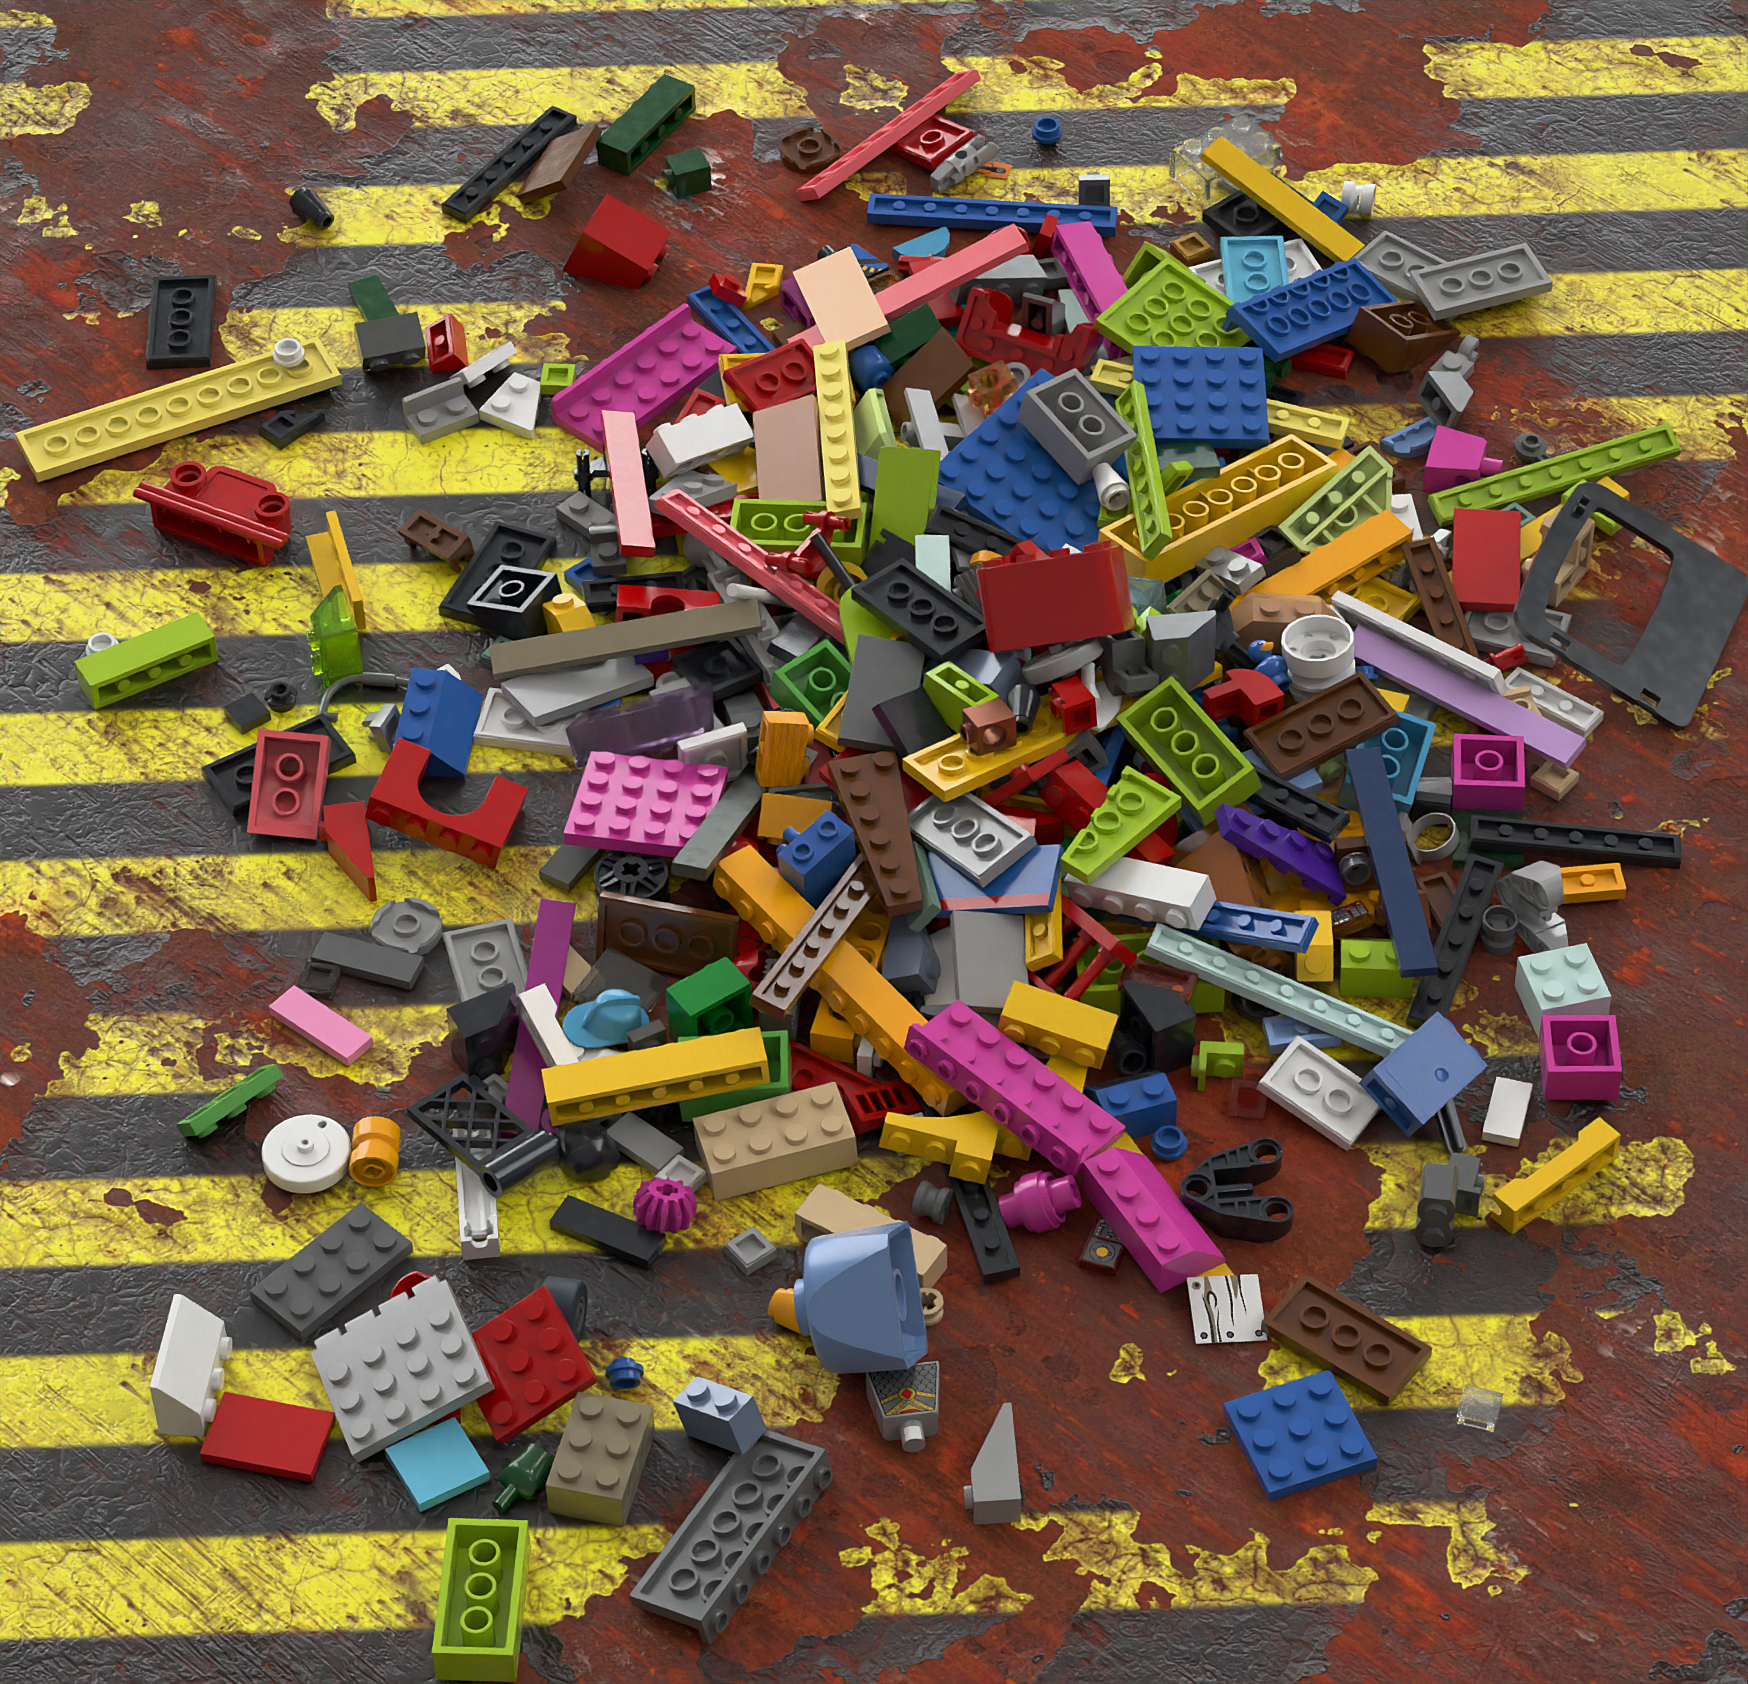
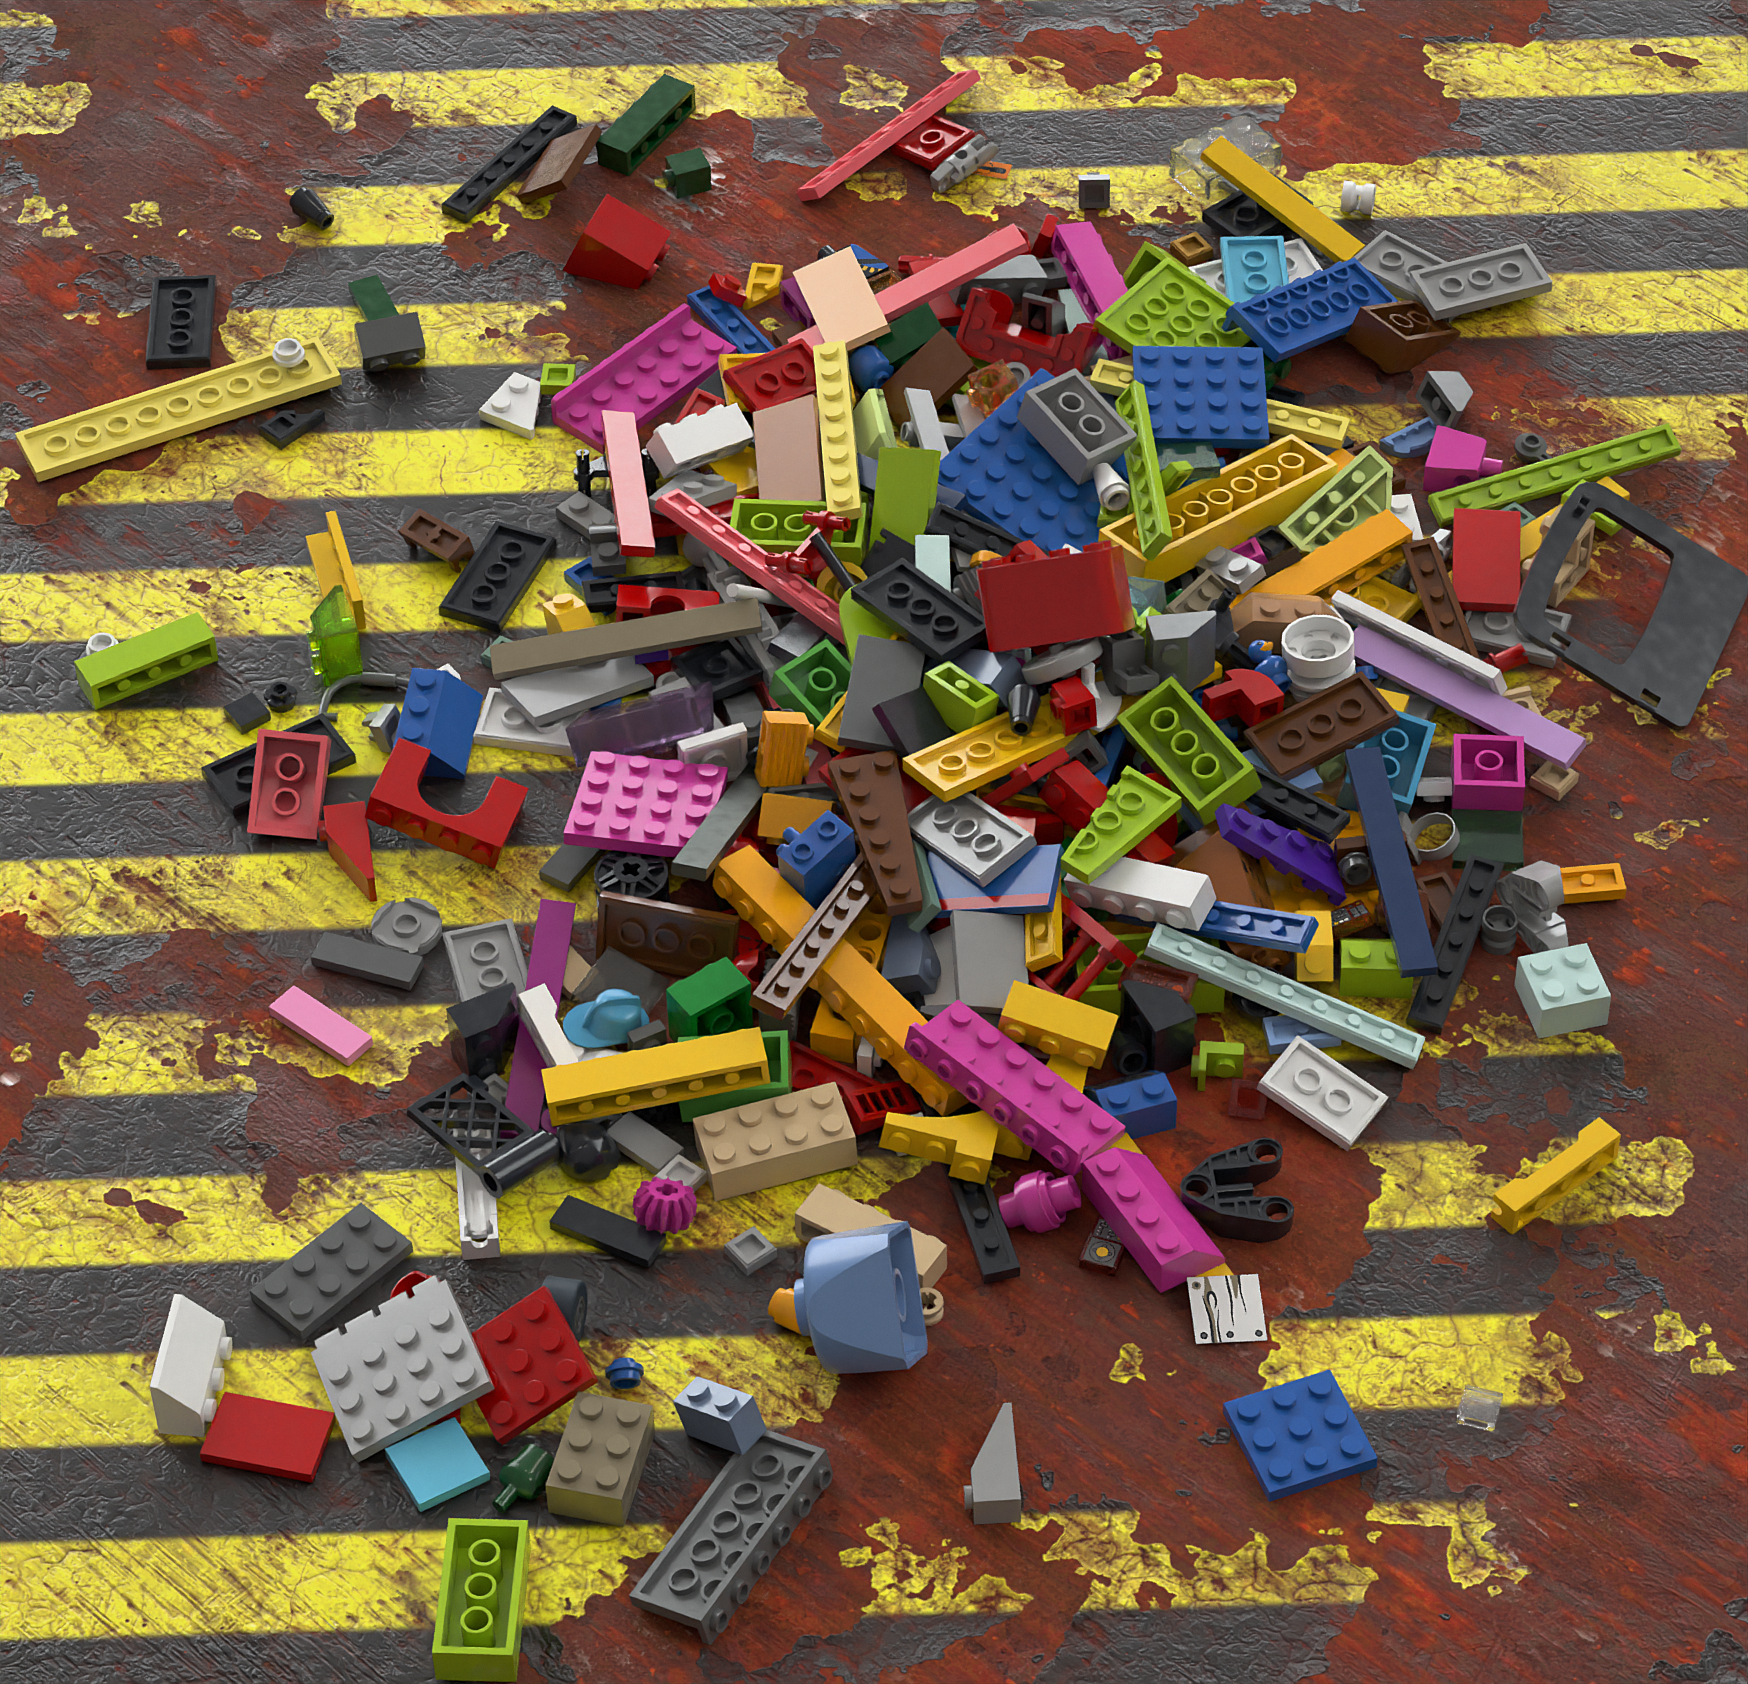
(221, 510): red brick -> none
(230, 1102): bright green plate -> none
(306, 1153): white wheel -> none
(320, 980): clear smoke tile -> none
(375, 1151): light orange wheel -> none
(439, 411): light grey bracket -> none
(446, 345): red slope -> none
(494, 360): white plate -> none
(513, 601): black slope -> none
(809, 150): reddish brown tile -> none
(906, 1403): torso -> none
(932, 1202): dark grey wheel -> none
(933, 242): dark azure tile -> none
(983, 214): blue plate -> none
(988, 727): copper brick -> none
(1047, 130): blue plate -> none
(1168, 1143): blue plate -> none
(1325, 360): red tile -> none
(1331, 207): blue plate -> none
(1346, 1339): reddish brown plate -> none
(1424, 1078): piece -> none
(1431, 803): black tile -> none
(1436, 1204): dark grey brick -> none
(1461, 361): light grey plate -> none
(1469, 1185): dark grey brick -> none
(1507, 1111): white tile -> none
(1557, 704): white tile -> none
(1575, 841): black tile -> none
(1580, 1057): dark pink brick -> none

